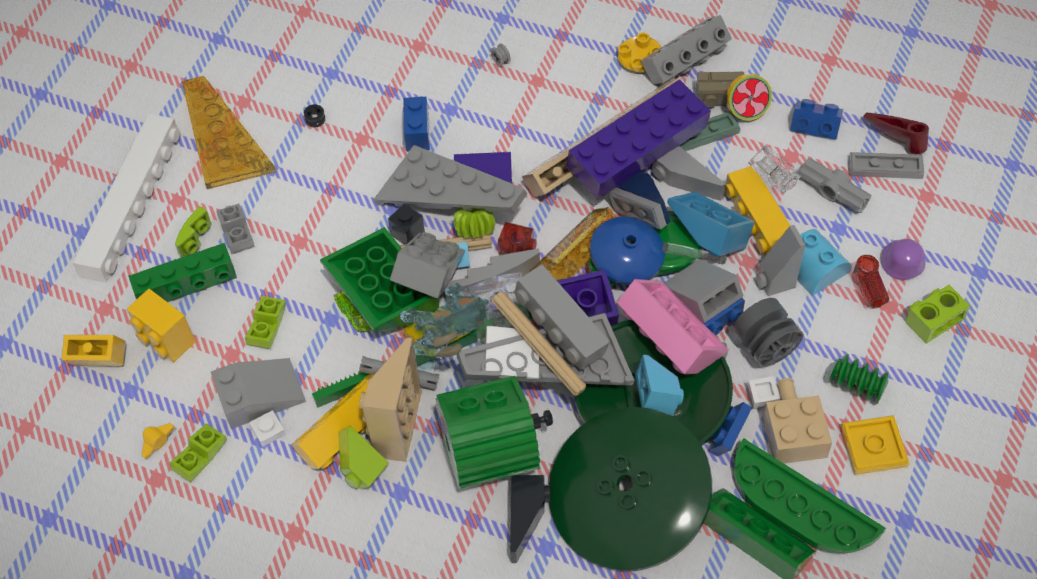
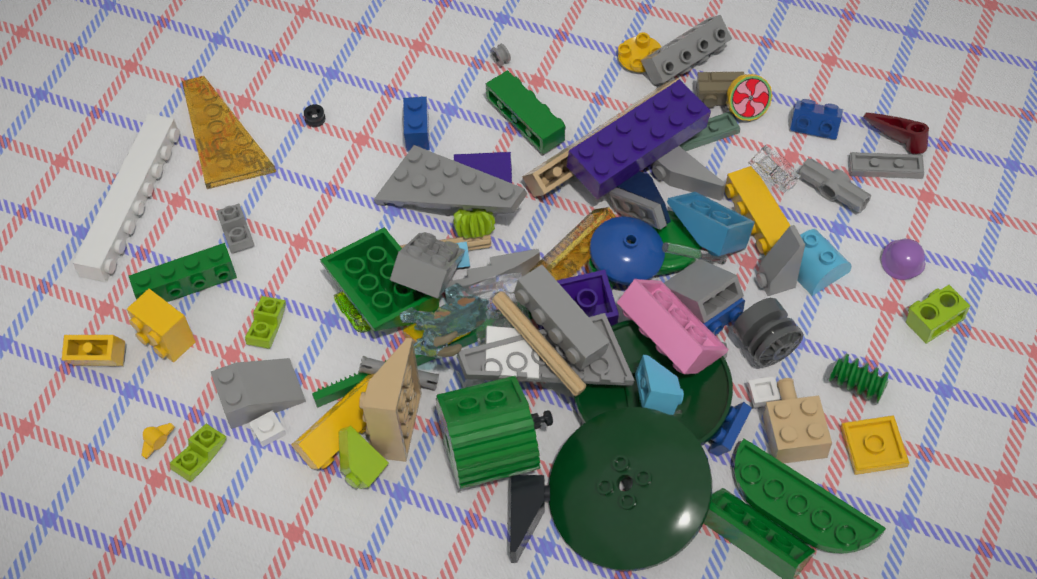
(187, 239): lime slope -> none
(405, 224): black brick -> none
(515, 233): clear red brick -> none
(525, 111): none -> green brick
(870, 282): clear red piece -> none

